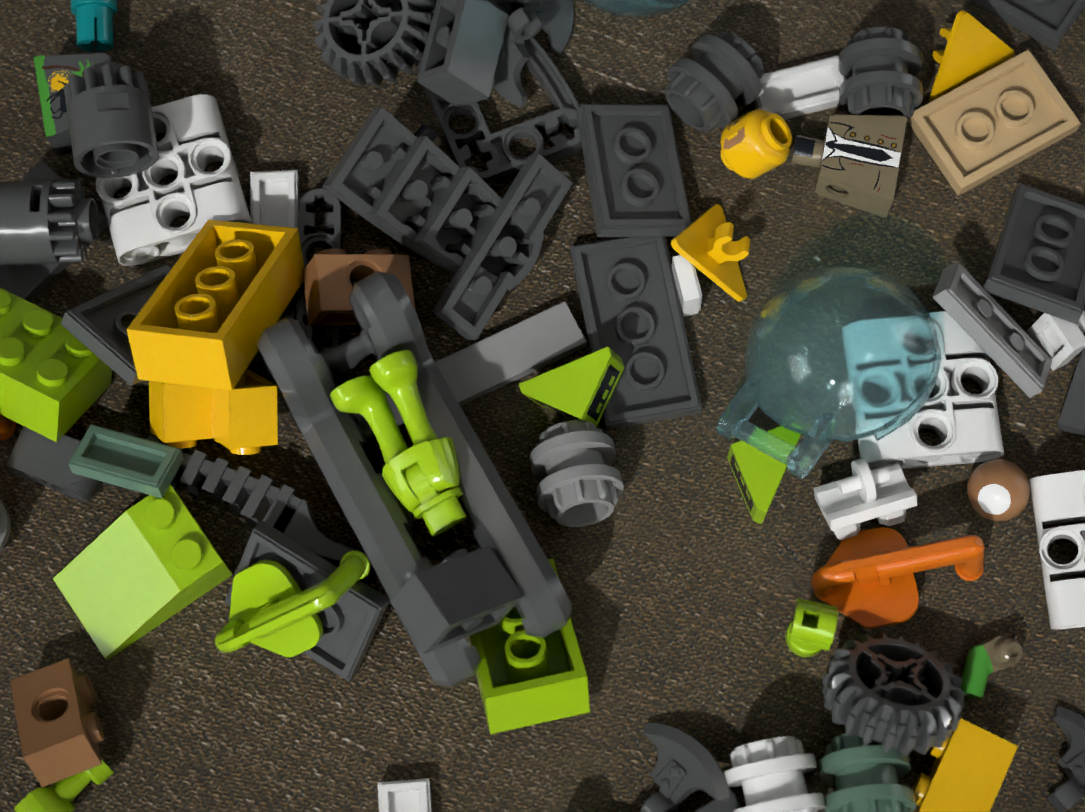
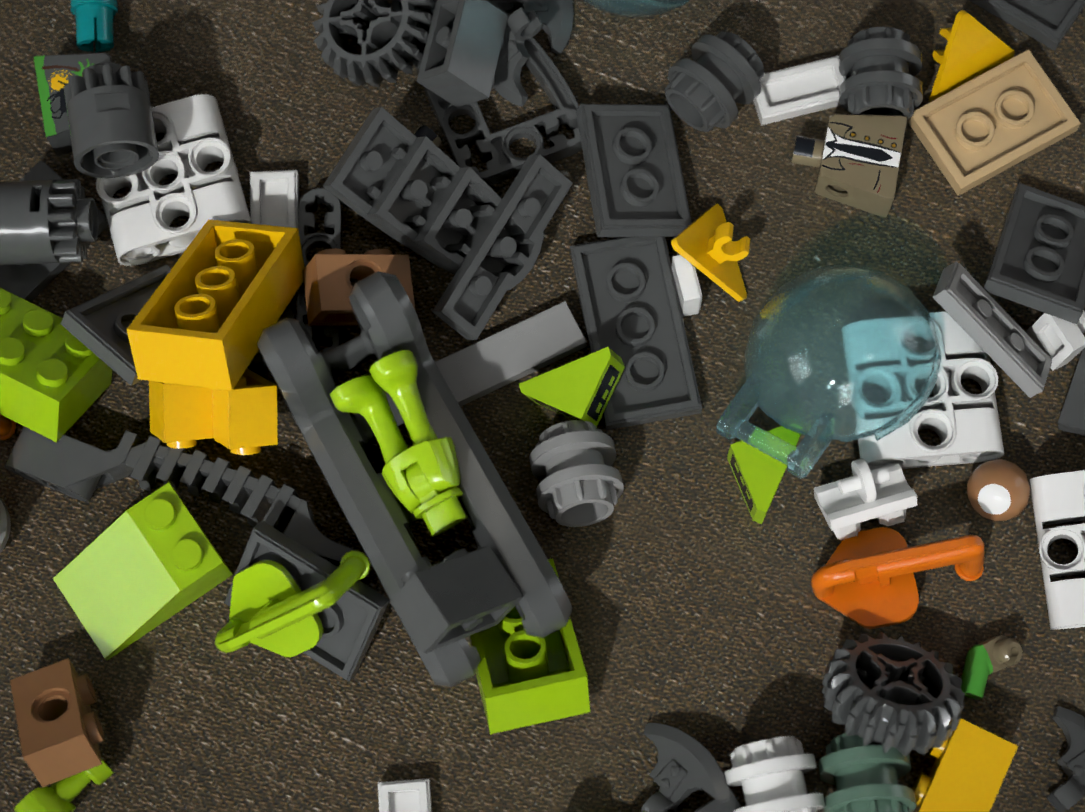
(126, 461): sand green tile -> none
(755, 143): yellow head -> none
(811, 628): lime leg -> none

